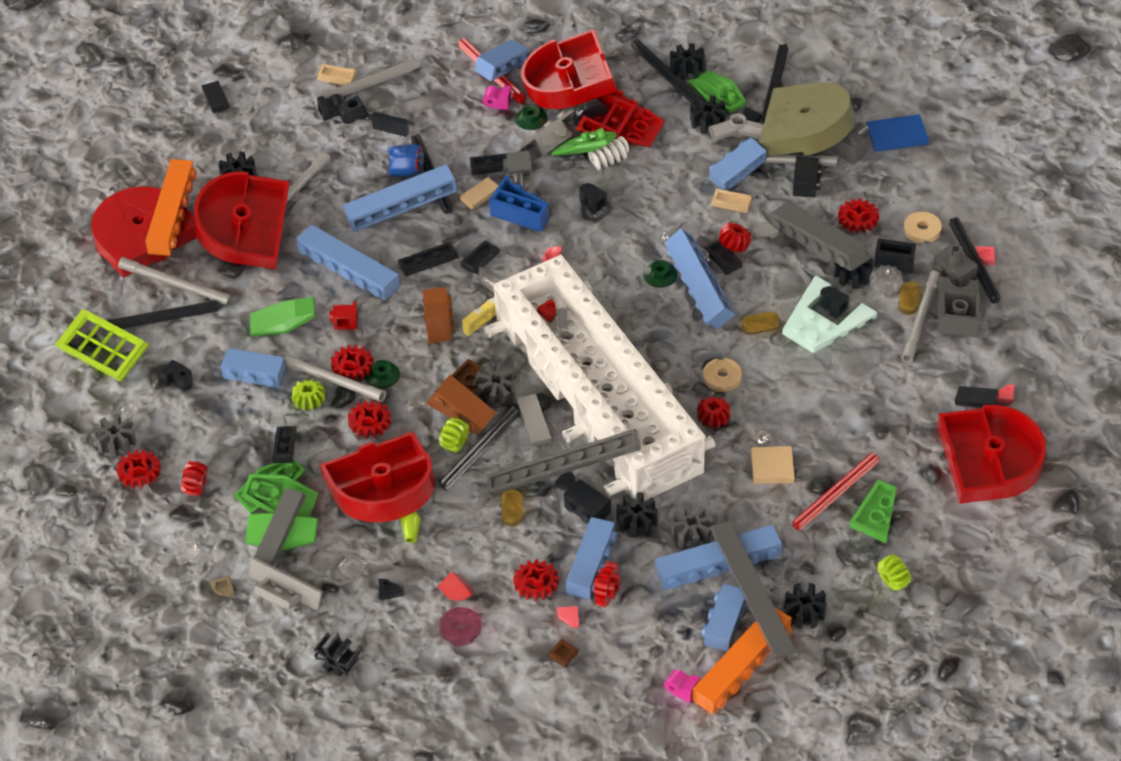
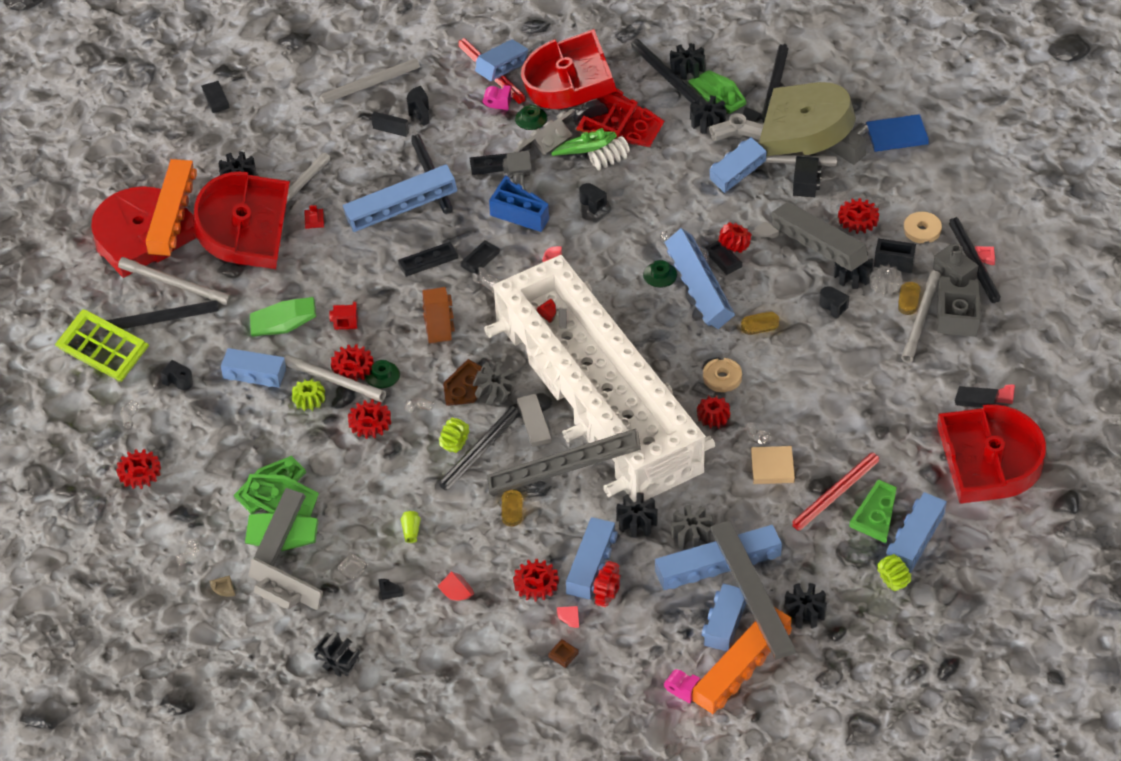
(115, 436): dark grey gear -> none
(194, 478): red gear -> none
(284, 444): black tile -> none
(314, 217): none -> red tile
(328, 106): black leg -> none
(336, 74): tan tile -> none
(348, 262): medium blue brick -> none
(351, 110): black leg -> none
(381, 479): red piece -> none
(405, 160): blue piece -> none
(418, 105): none -> black brick
(457, 616): clear pink tile -> none
(459, 402): dark orange wedge -> none
(479, 193): tan tile -> none
(479, 317): light yellow plate -> none
(565, 481): black tile -> none
(586, 502): black piece -> none
(731, 200): tan tile -> none
(813, 329): light aqua wing -> none
(918, 529): none -> medium blue brick

